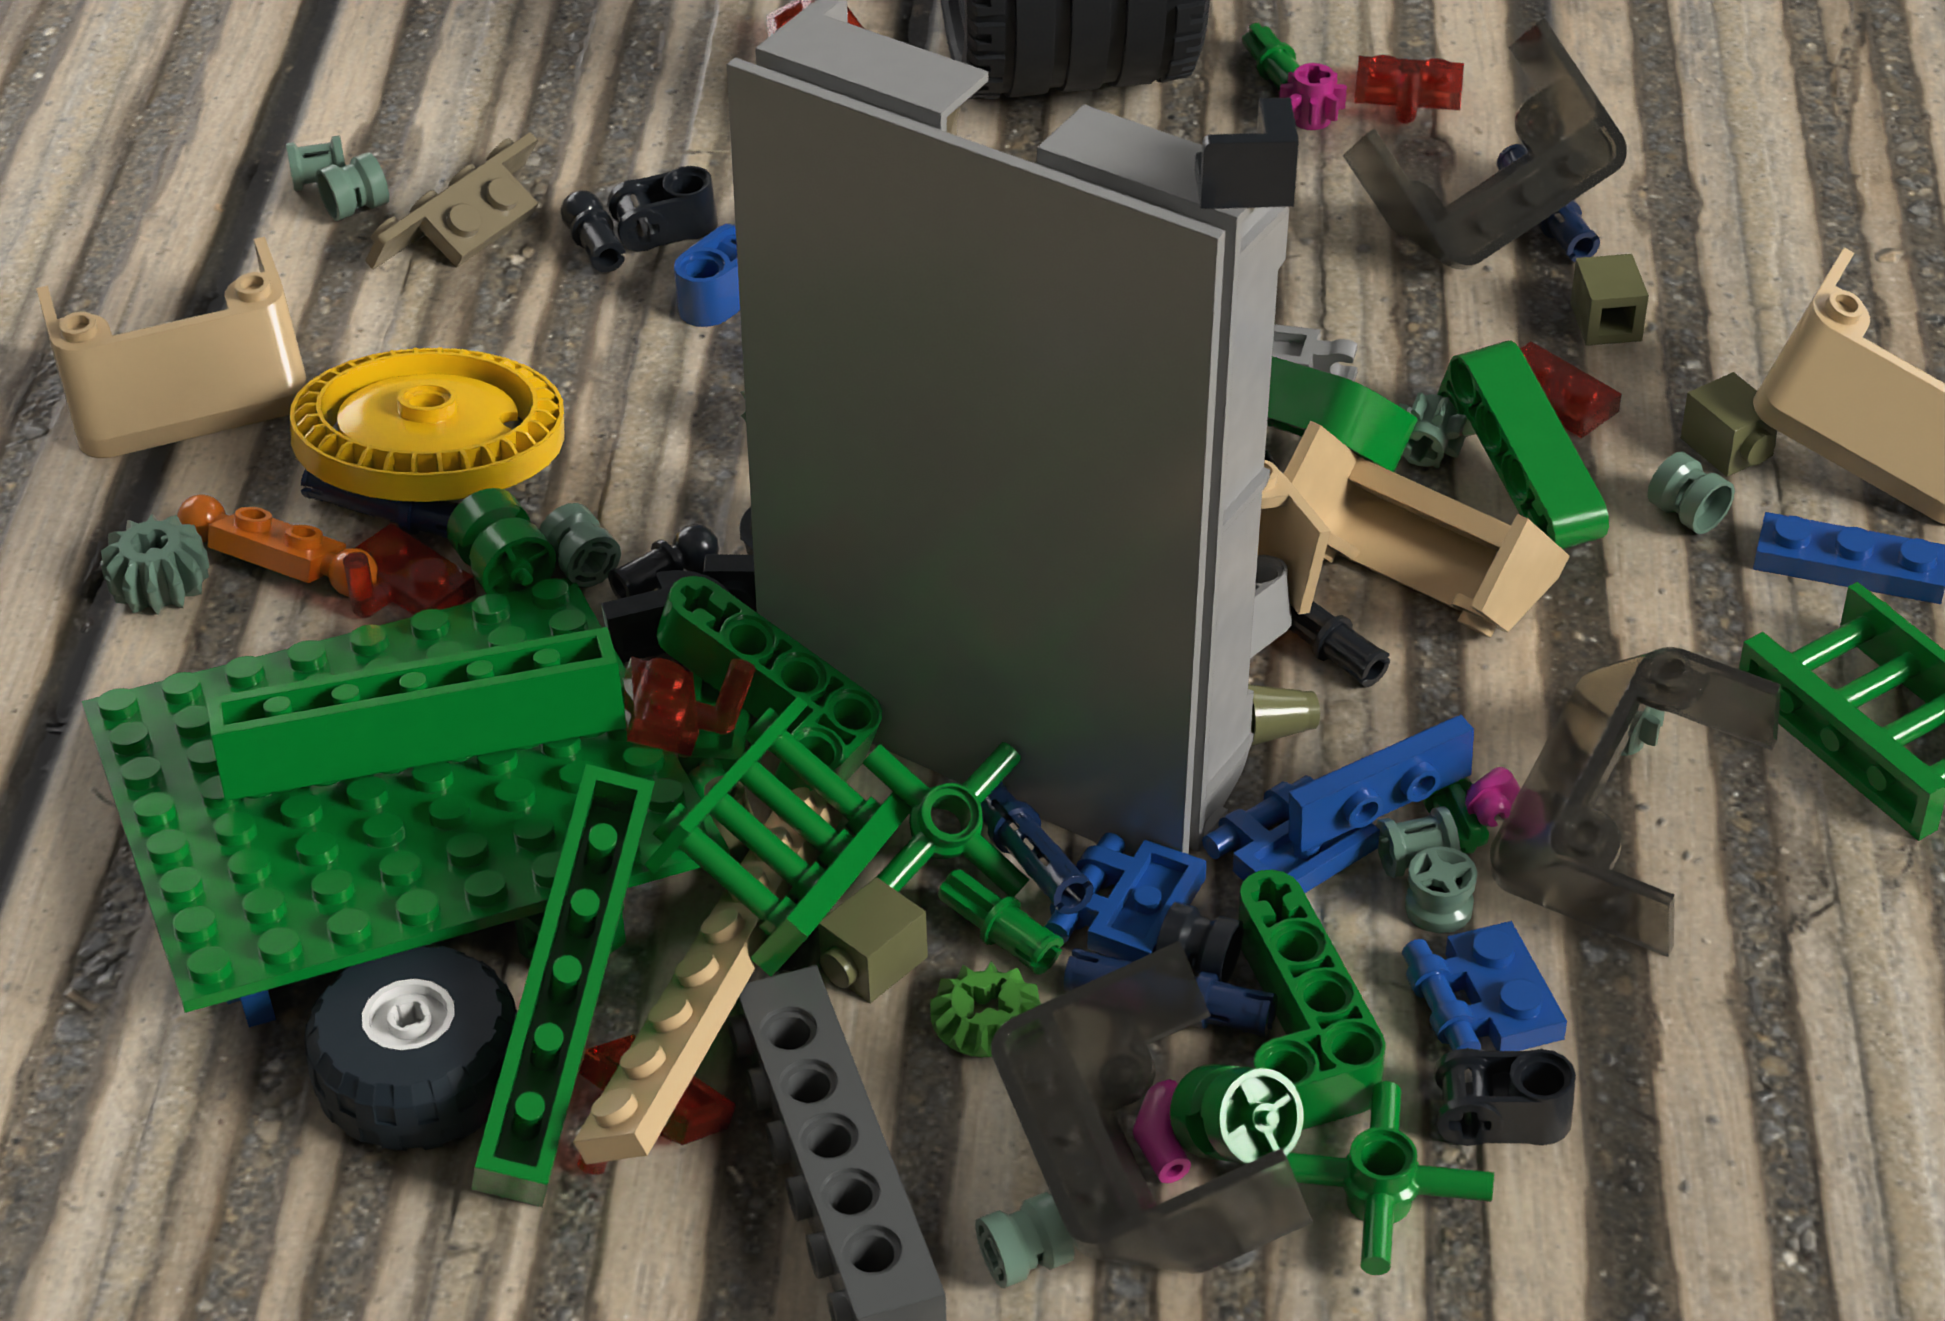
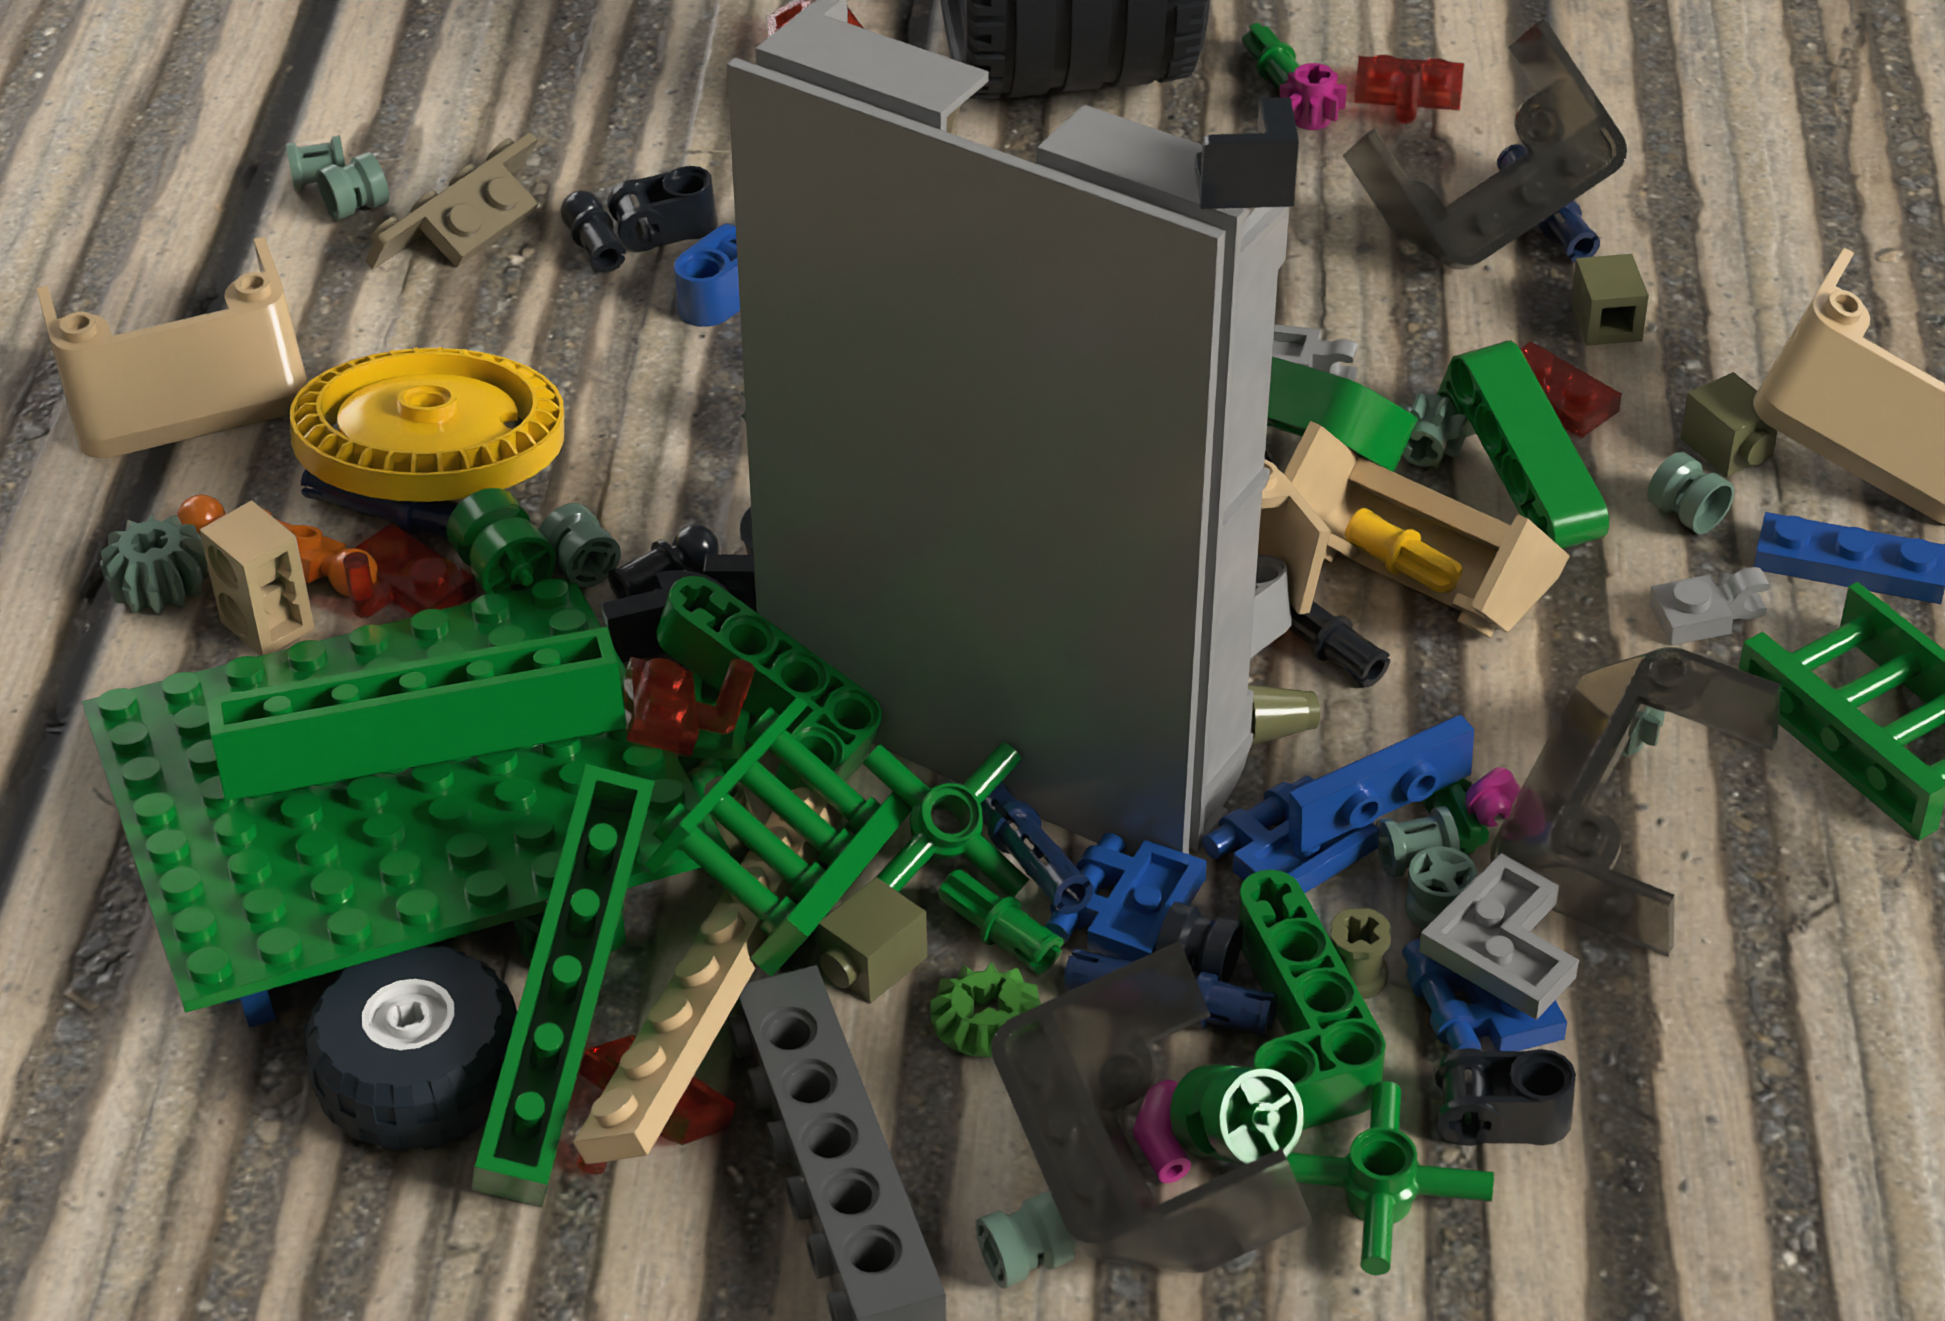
(257, 578): none -> tan brick
(1361, 941): none -> olive bush
(1403, 551): none -> yellow axle
(1490, 940): none -> light grey plate
(1702, 610): none -> light grey plate

